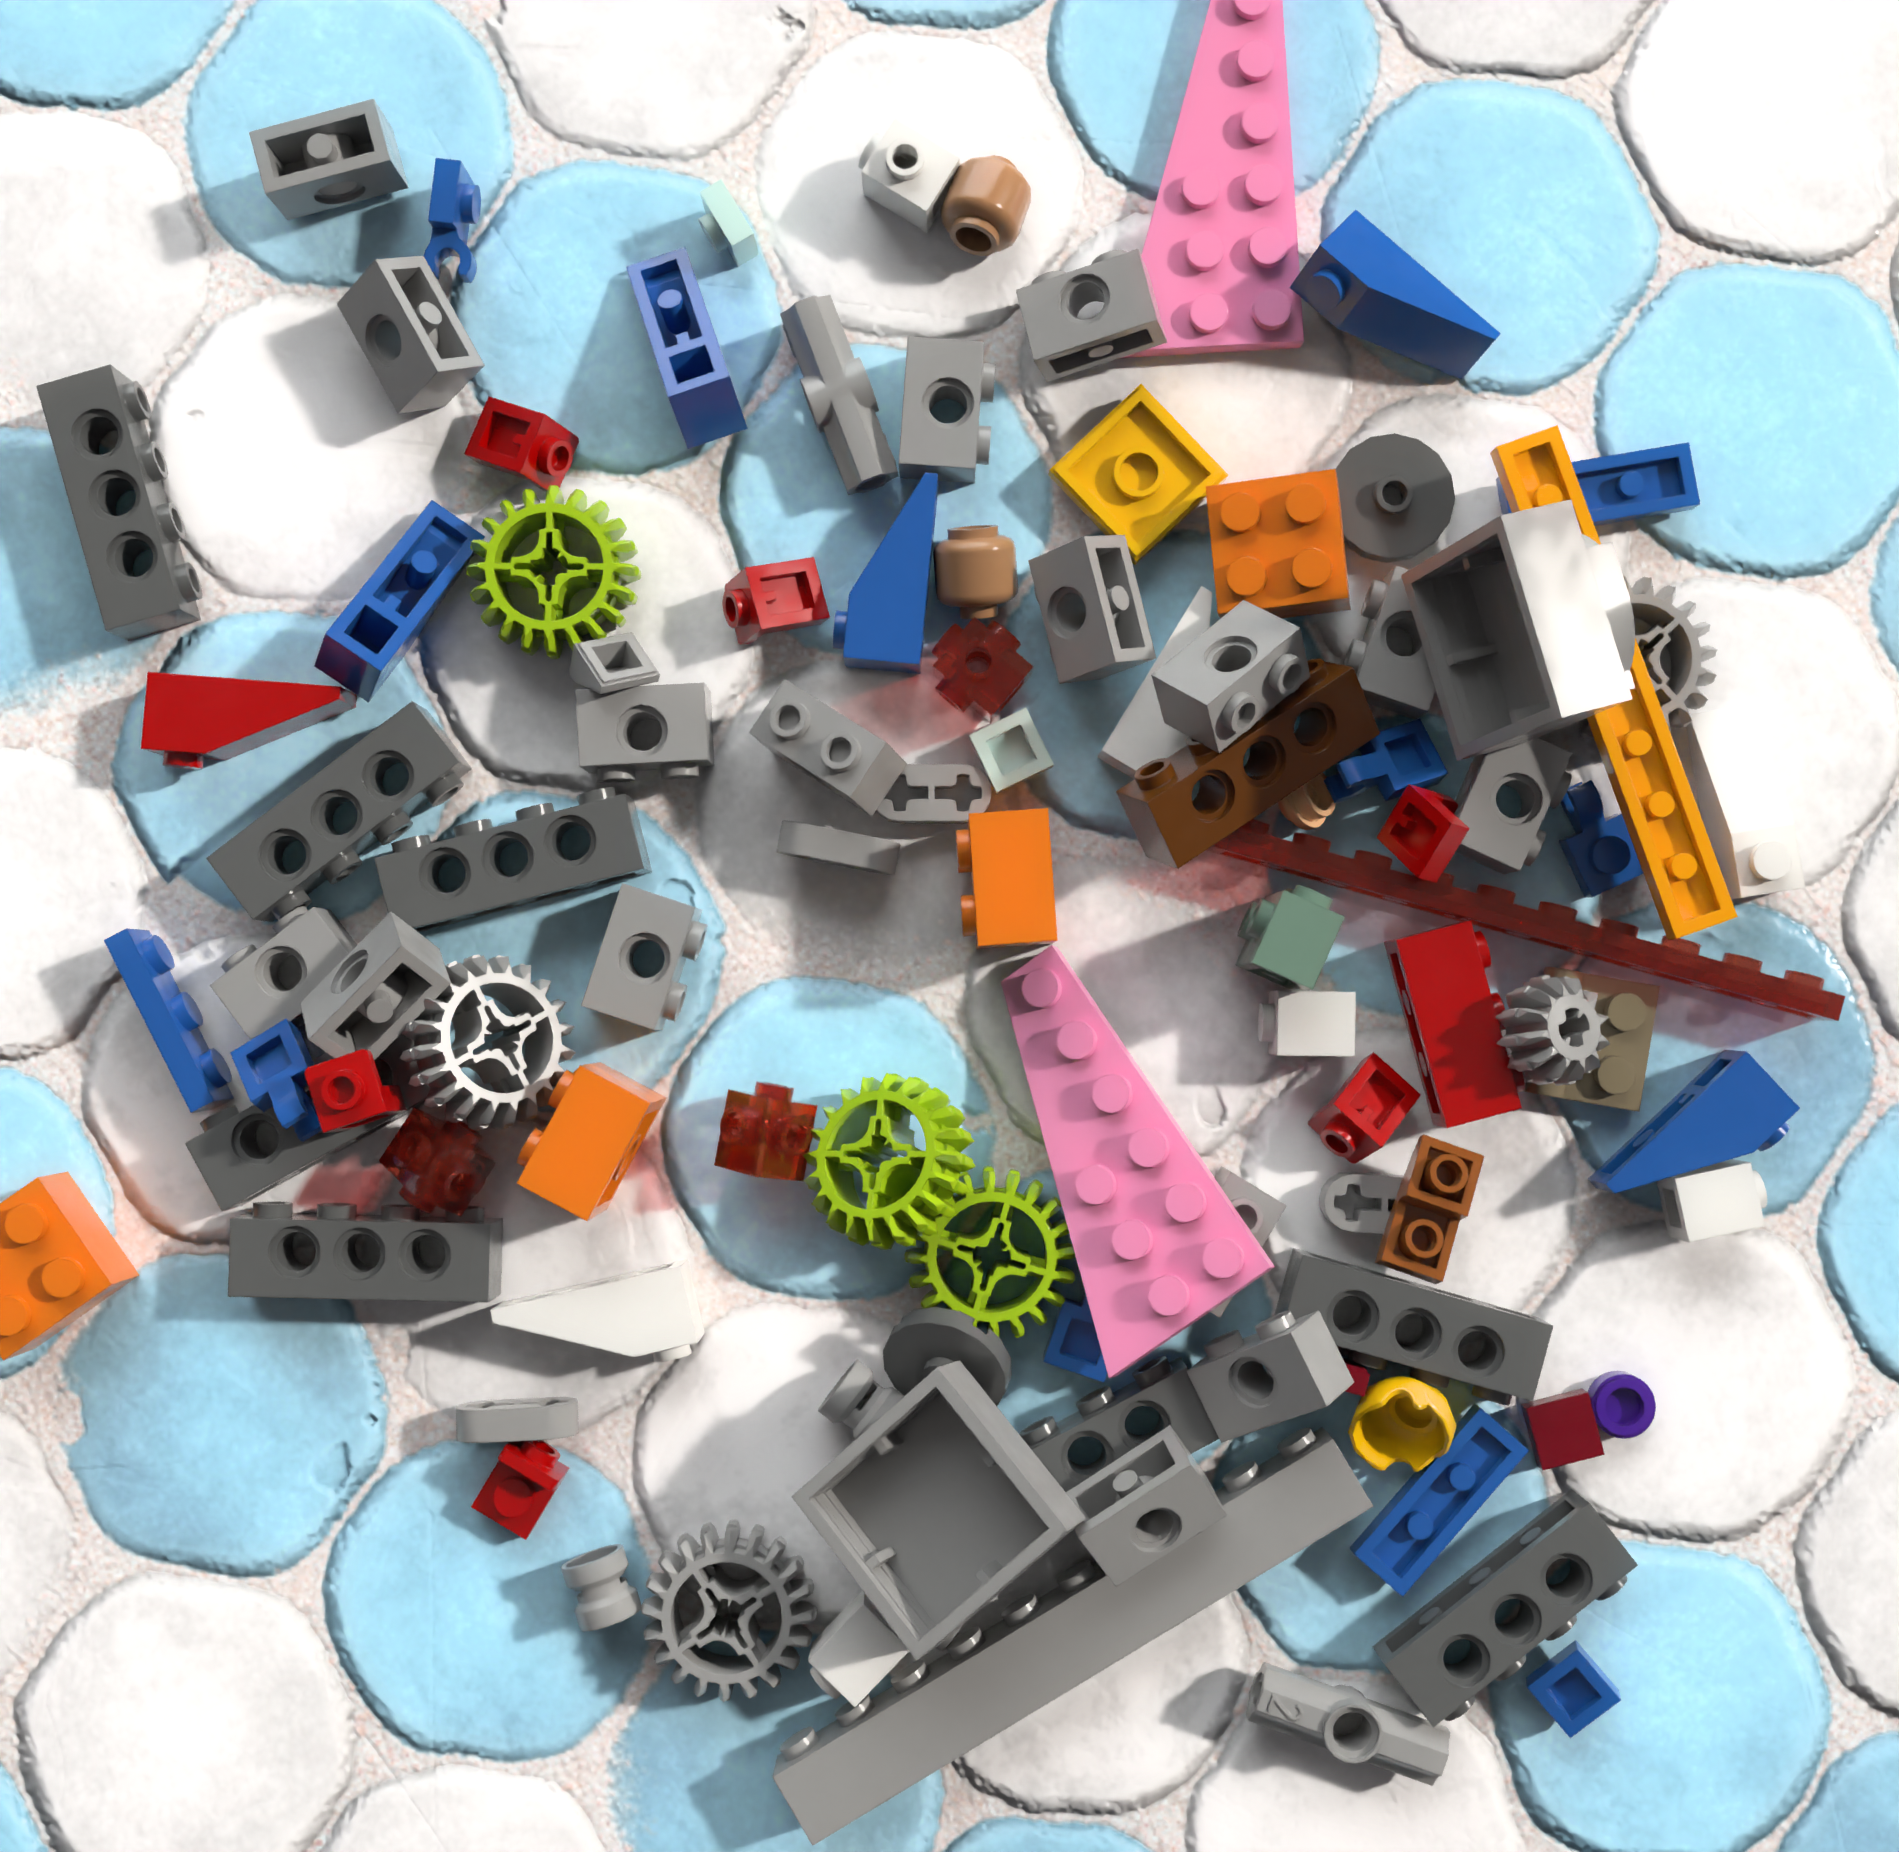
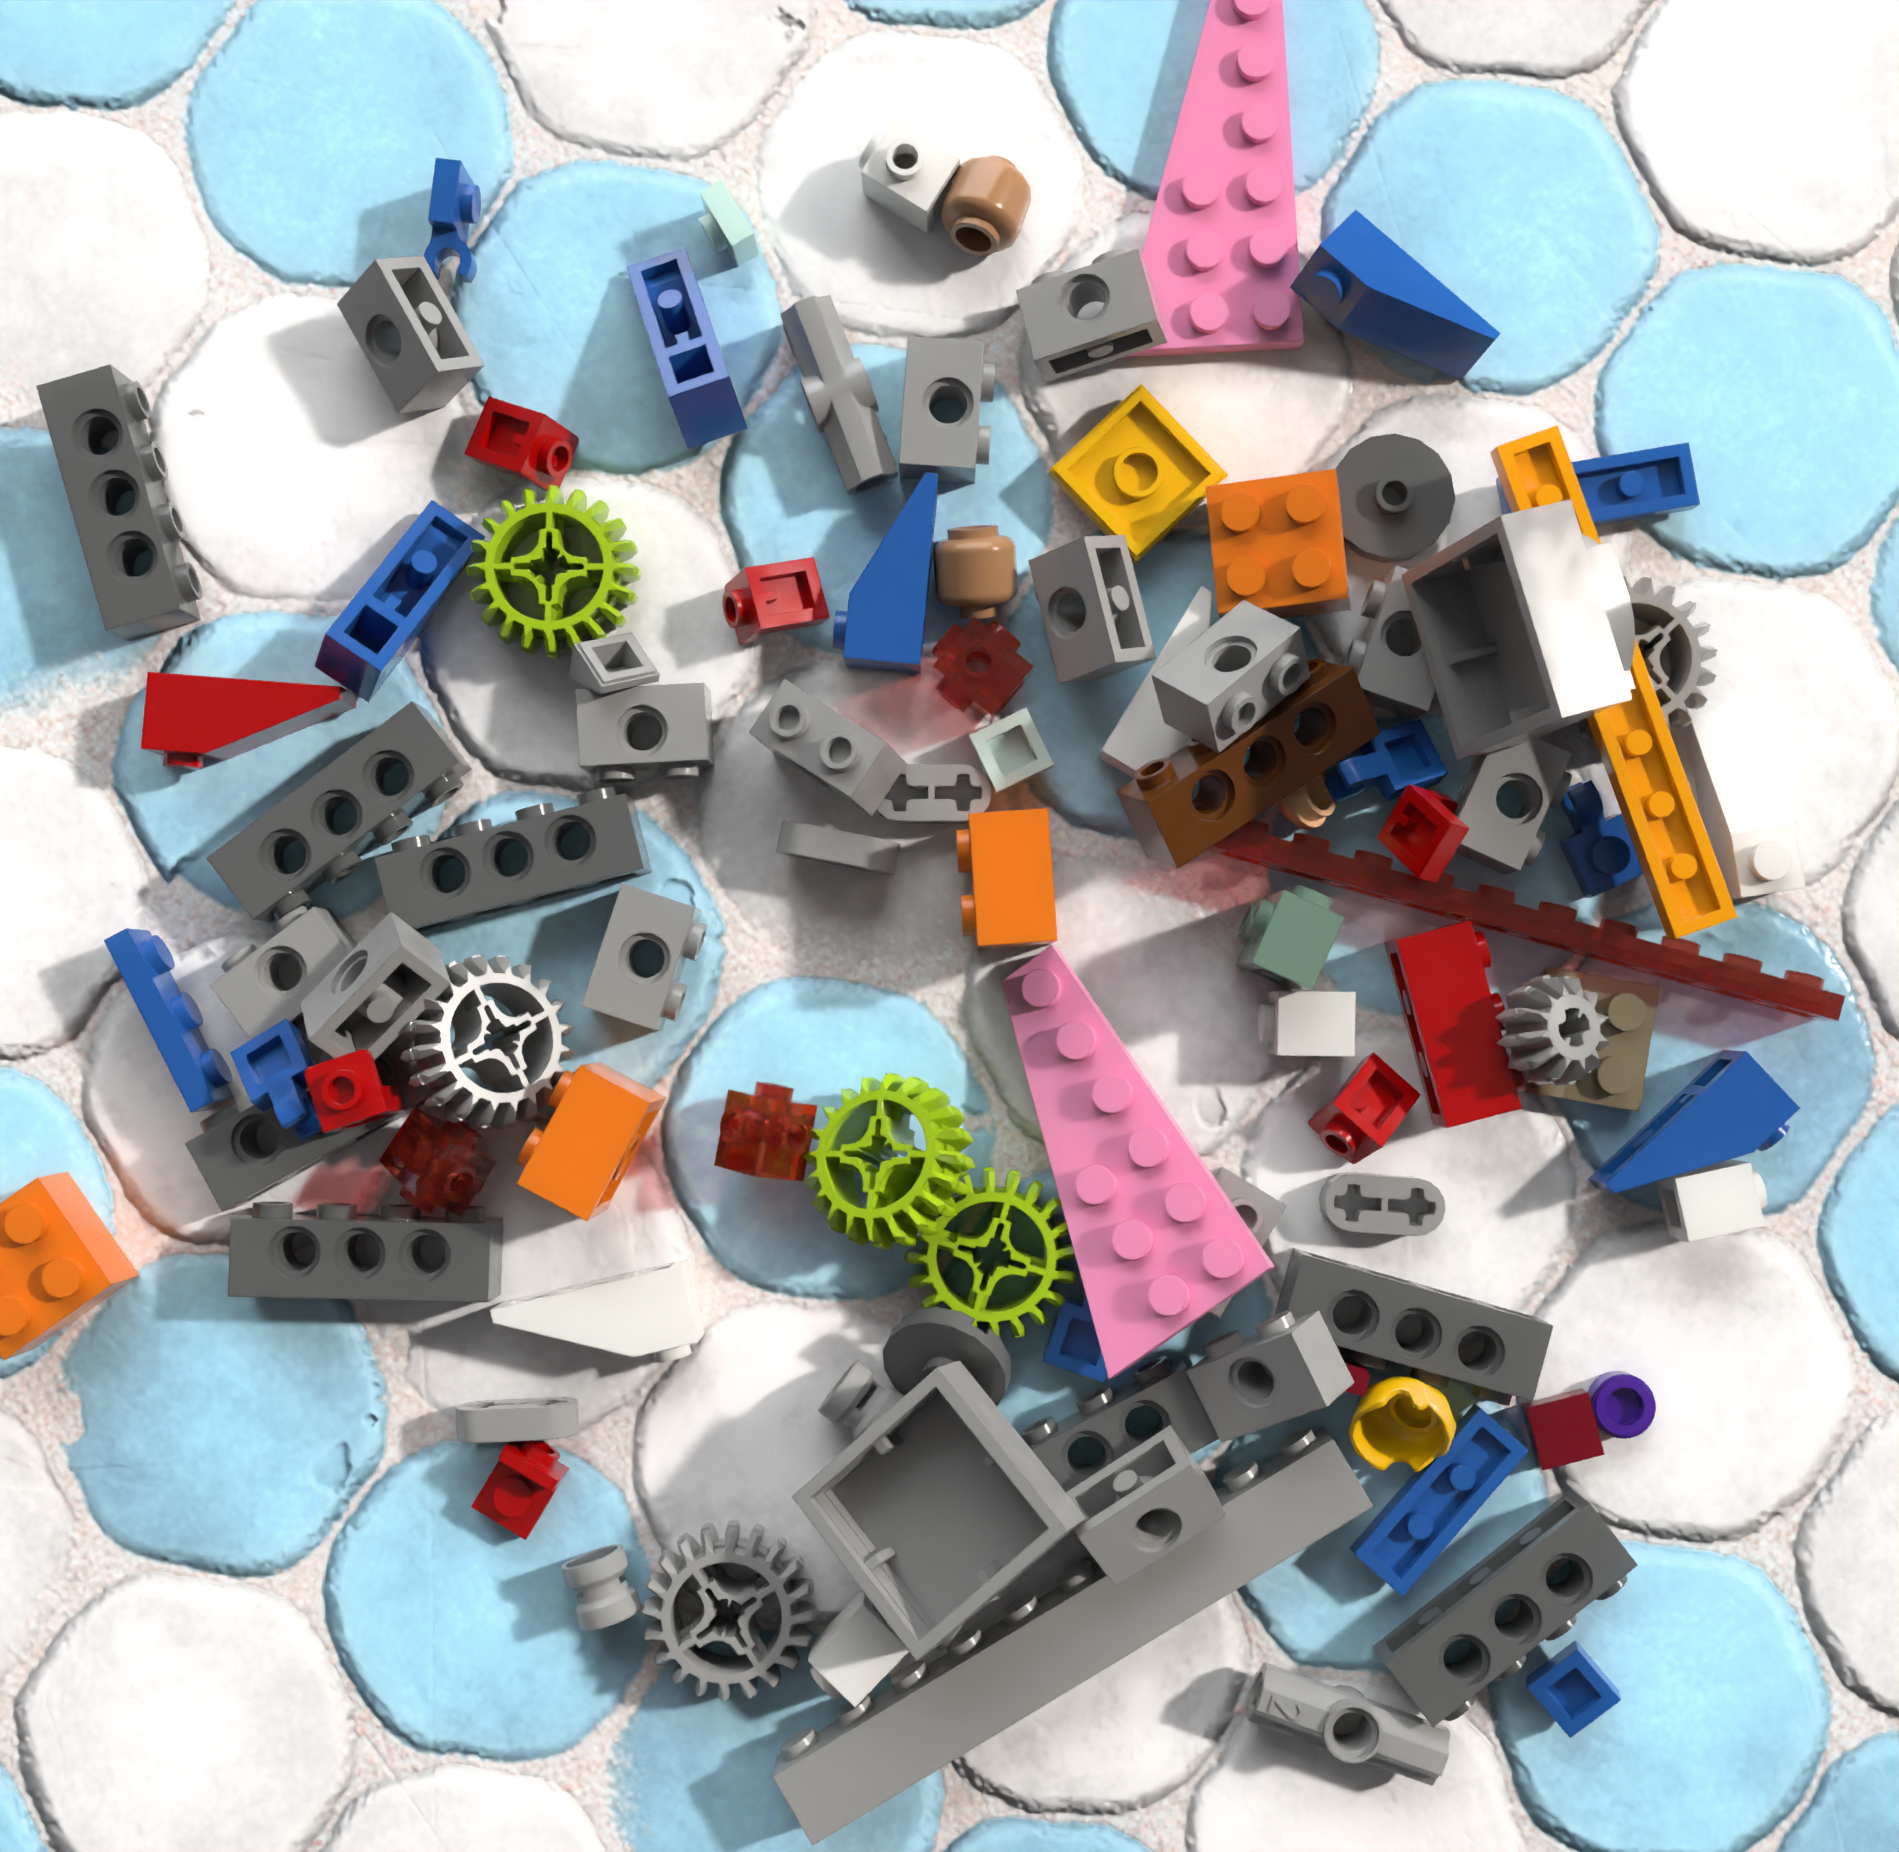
(328, 159): light grey brick -> none
(1428, 1209): dark orange slope -> none

